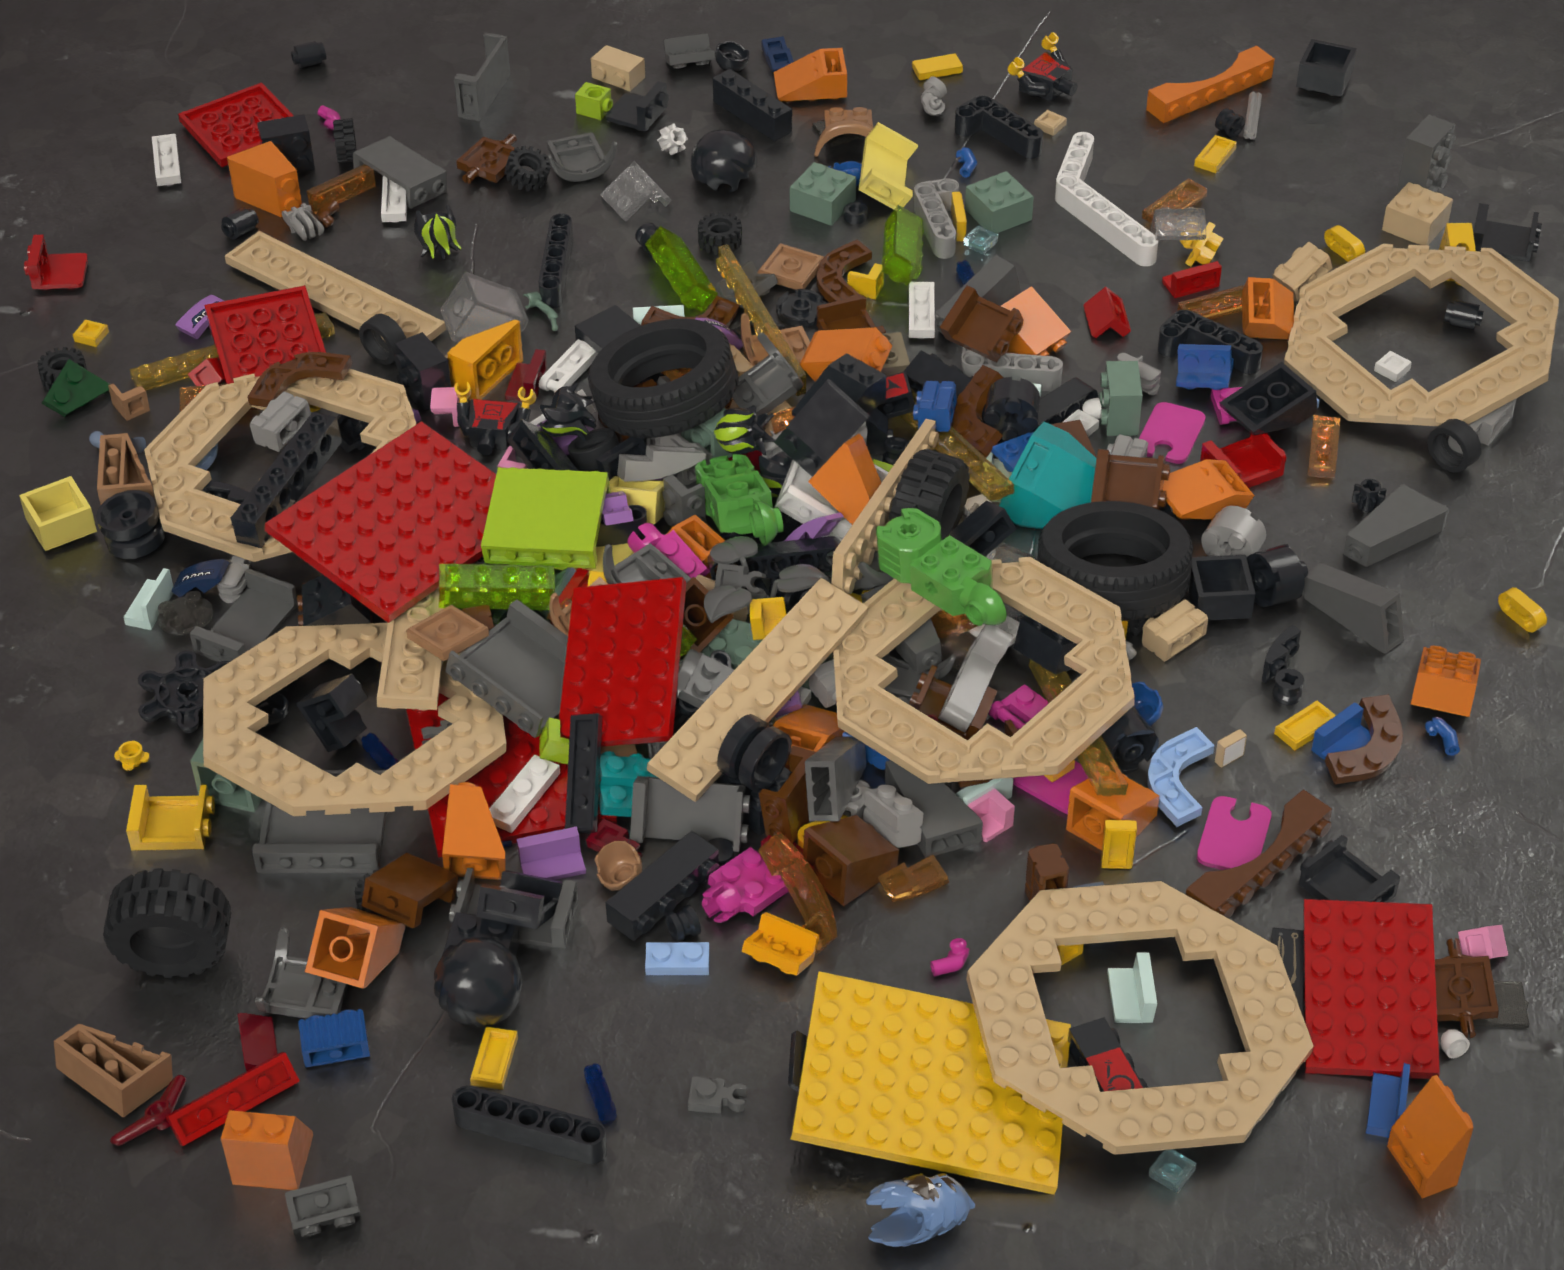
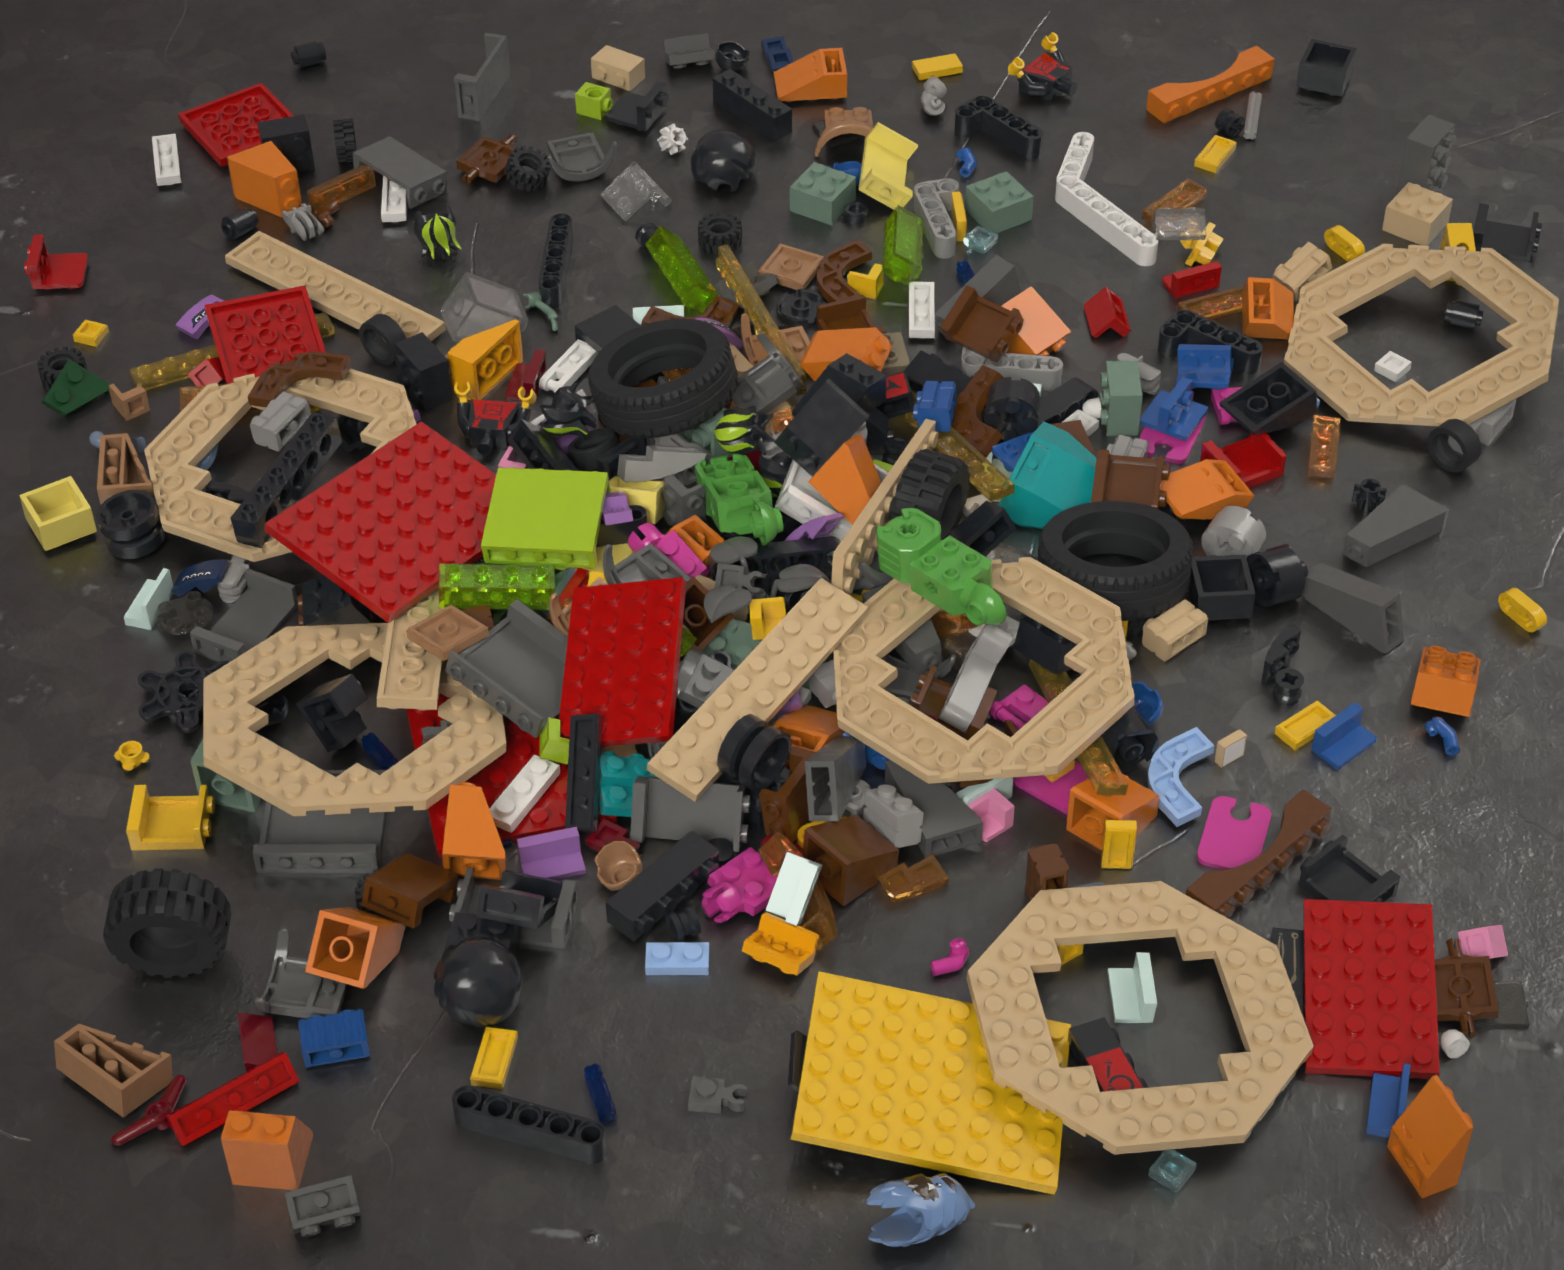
(329, 115): dark pink arm -> none
(445, 402): bright pink panel -> none
(793, 888): none -> light aqua panel
(1050, 122): tan tile -> none
(1175, 411): none -> blue bracket
(1378, 753): reddish brown plate -> none

